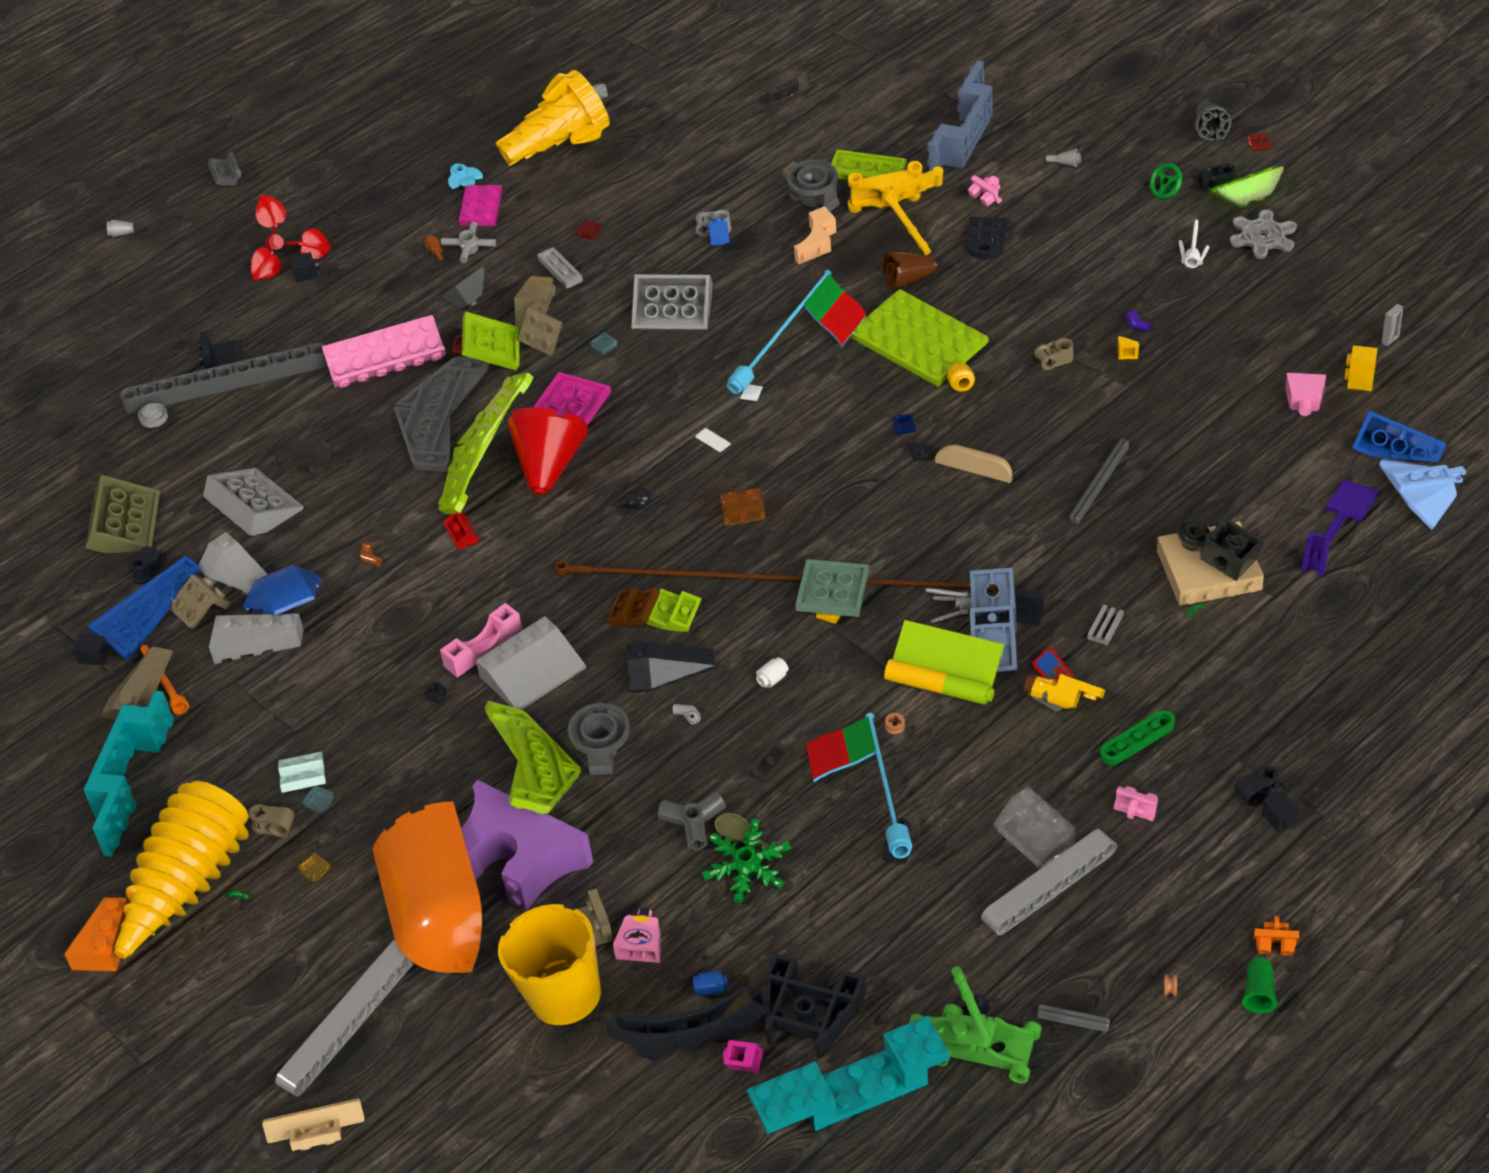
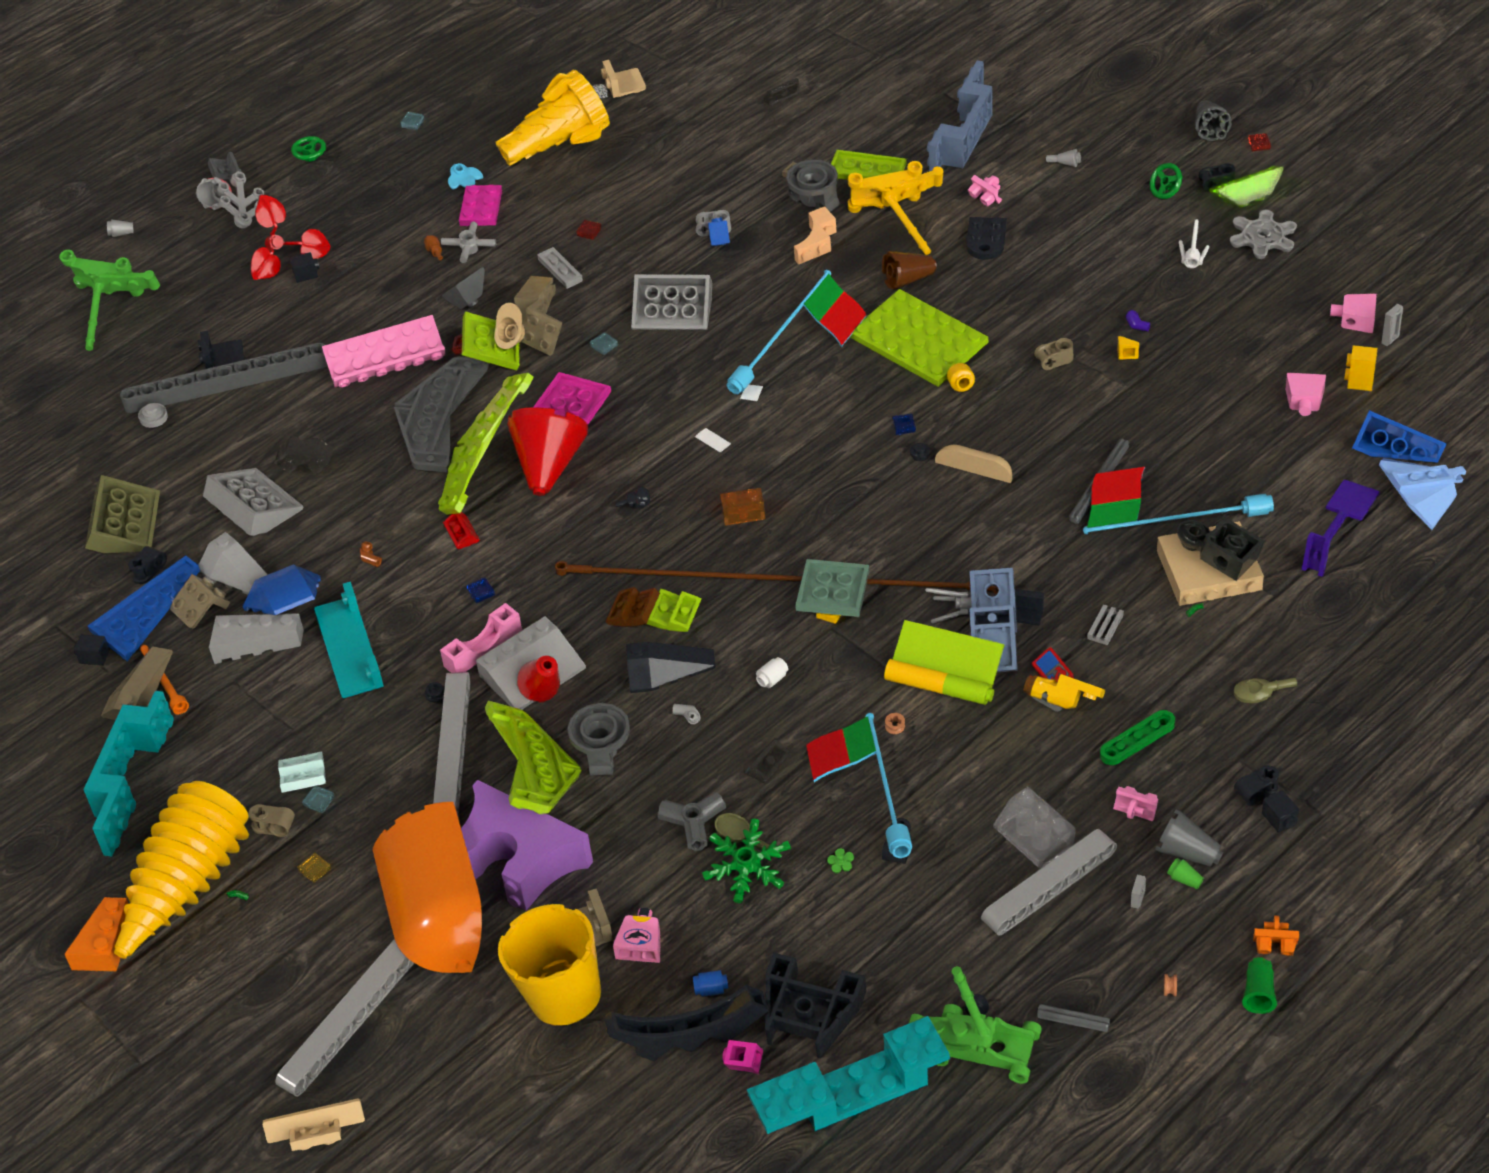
(106, 278): none -> bright green piece
(208, 194): none -> light grey hair
(241, 218): none -> light grey plant
(308, 150): none -> green piece
(348, 645): none -> teal bracket
(412, 120): none -> clear light blue tile
(452, 739): none -> light grey beam
(480, 590): none -> clear blue tile
(509, 326): none -> tan piece
(539, 679): none -> red cone
(622, 82): none -> tan bracket
(840, 861): none -> bright green plant
(1118, 502): none -> flag
(1138, 891): none -> light grey tile
(1185, 874): none -> bright green cone
(1189, 842): none -> dark grey cone
(1258, 689): none -> olive piece
(1356, 312): none -> bright pink torso

